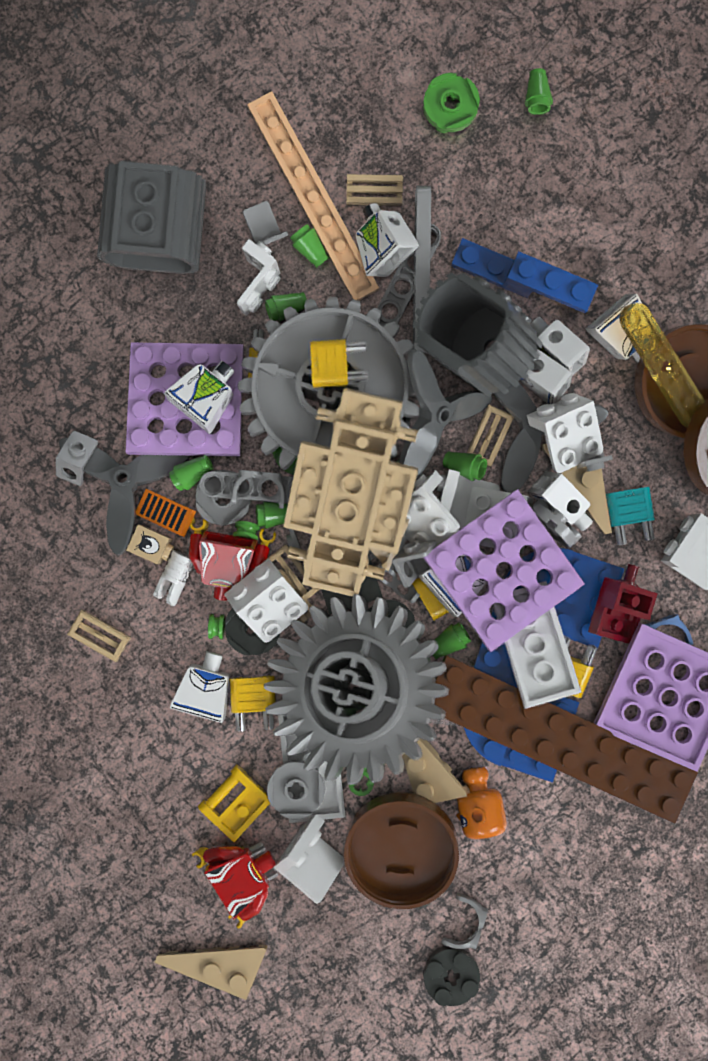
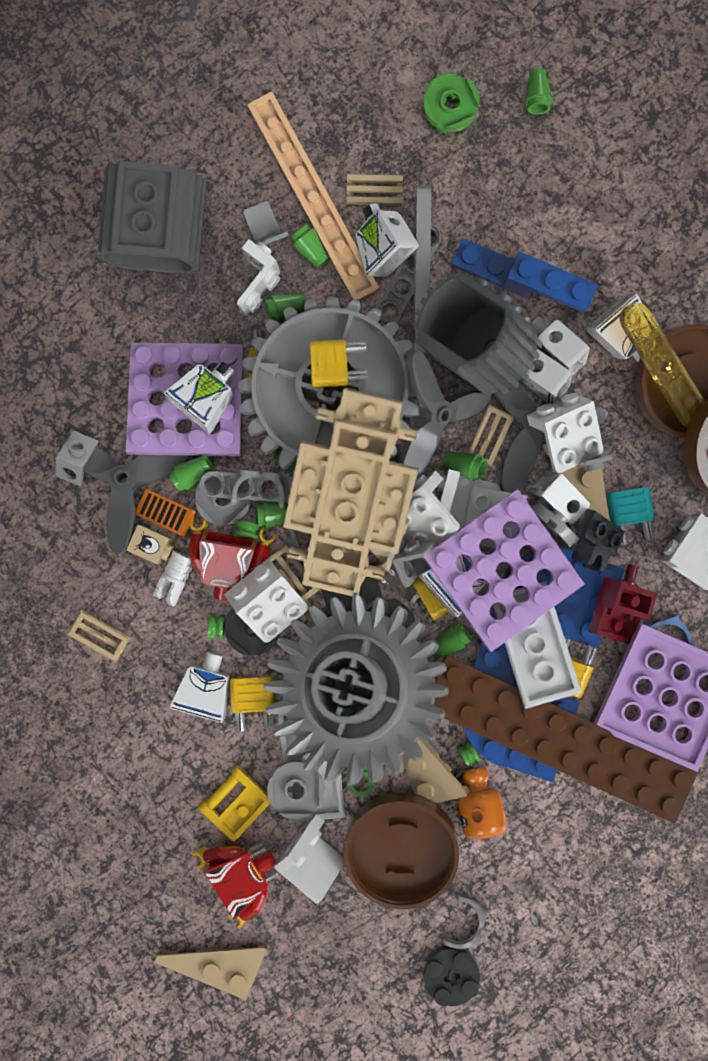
(468, 754): none -> bright green bush
(600, 541): none -> black plate

